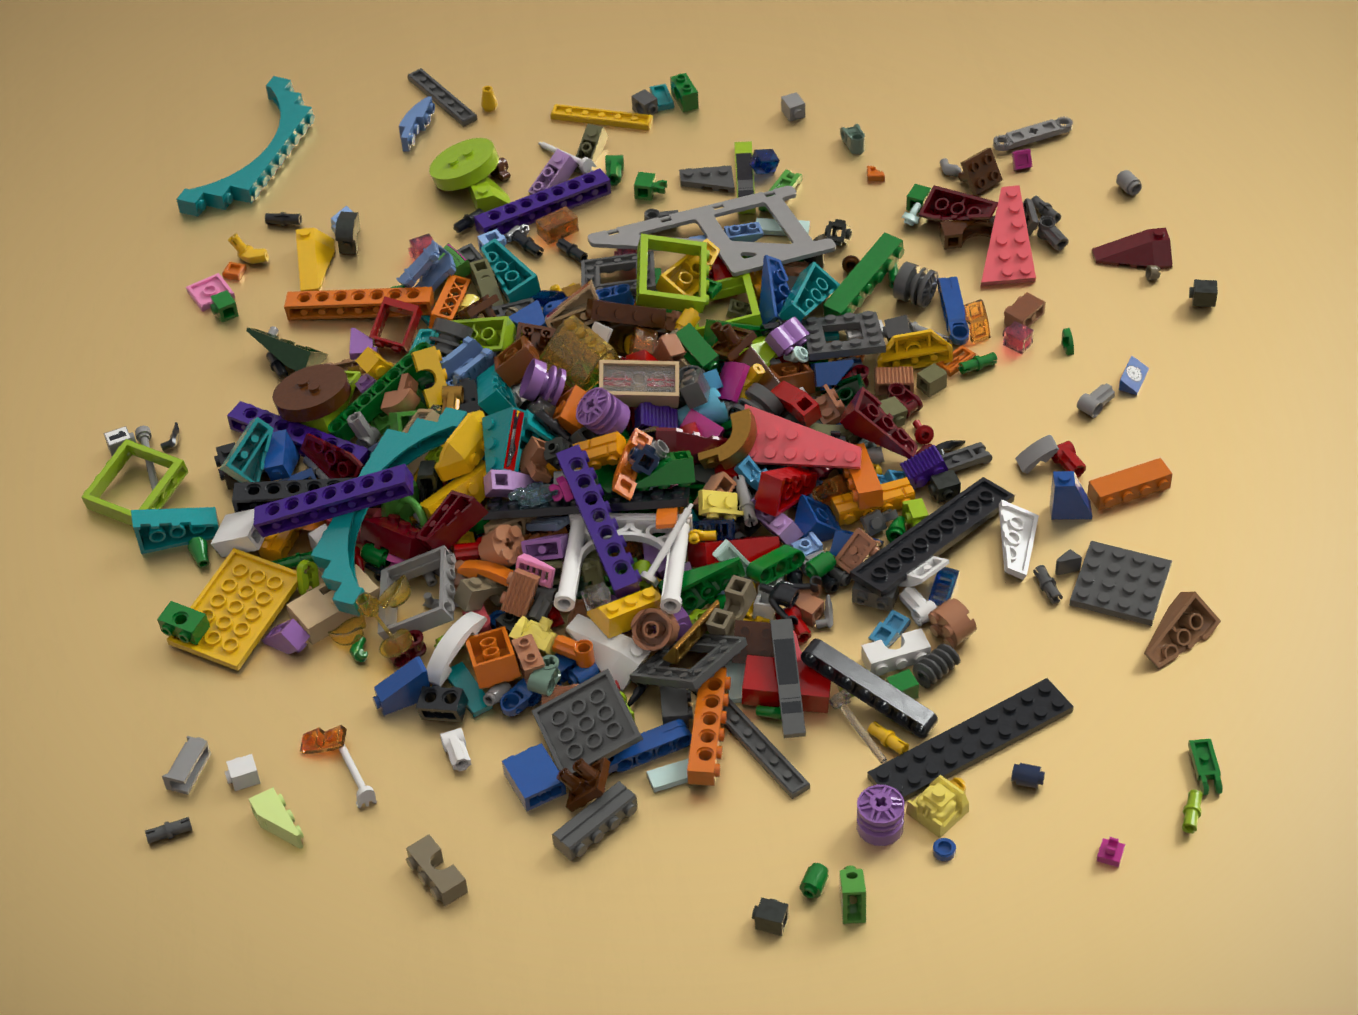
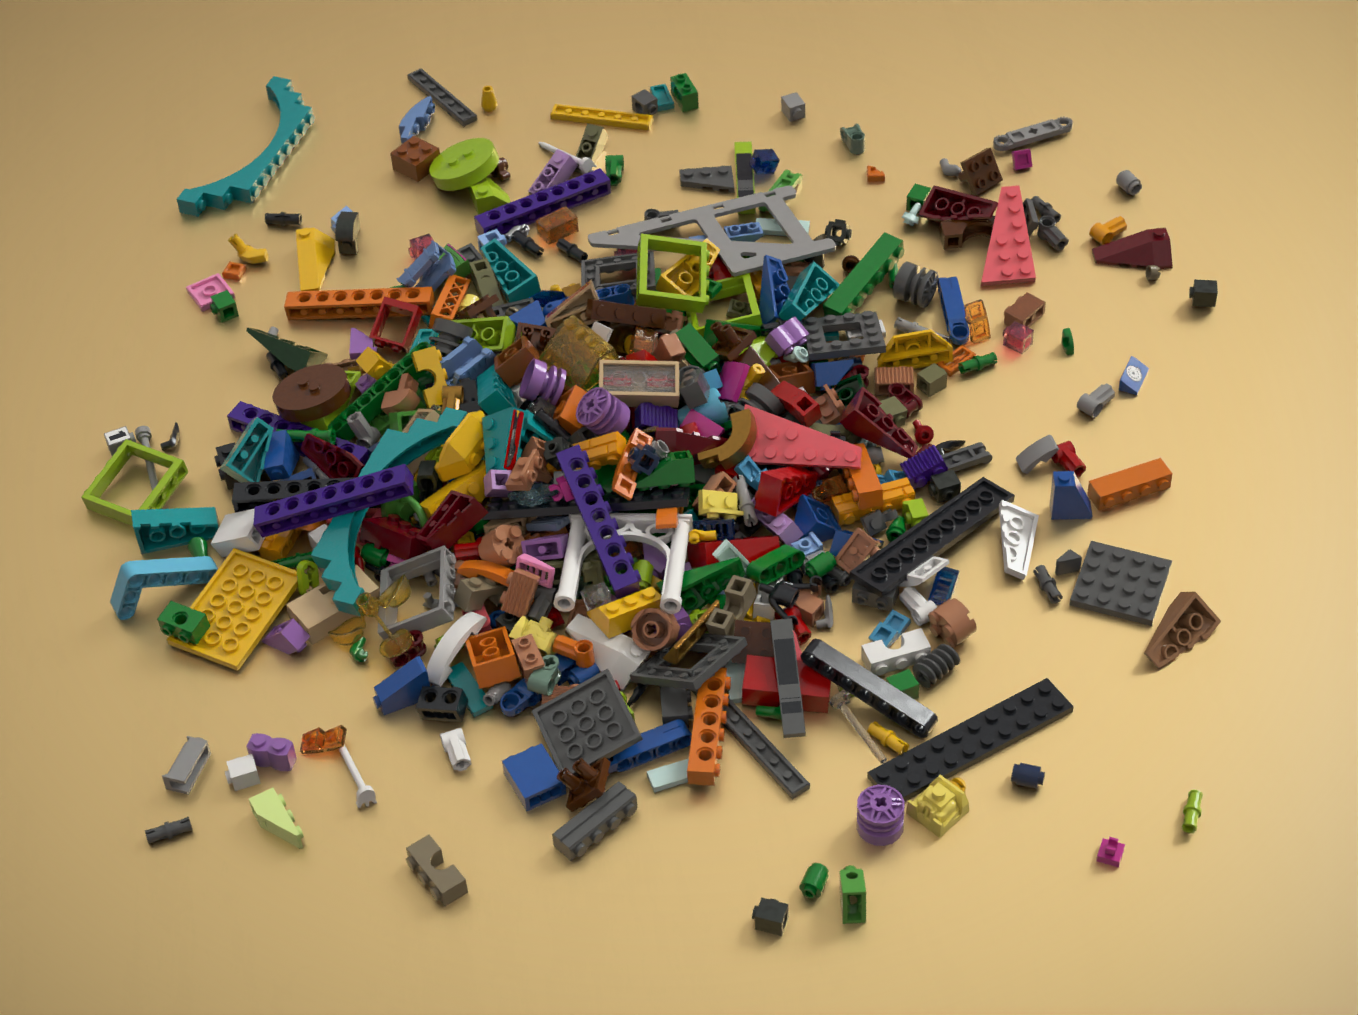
(157, 573): none -> medium azure beam
(272, 752): none -> medium lavender brick
(299, 435): none -> green pin
(414, 158): none -> dark orange brick
(467, 221): black axle -> none
(525, 472): none -> nougat bracket
(646, 186): green brick -> none
(649, 576): white piece -> none
(687, 316): yellow brick -> none
(897, 326): dark grey brick -> none
(944, 849): blue tile -> none
(1104, 233): none -> light orange piece
(1205, 764): green hinge -> none

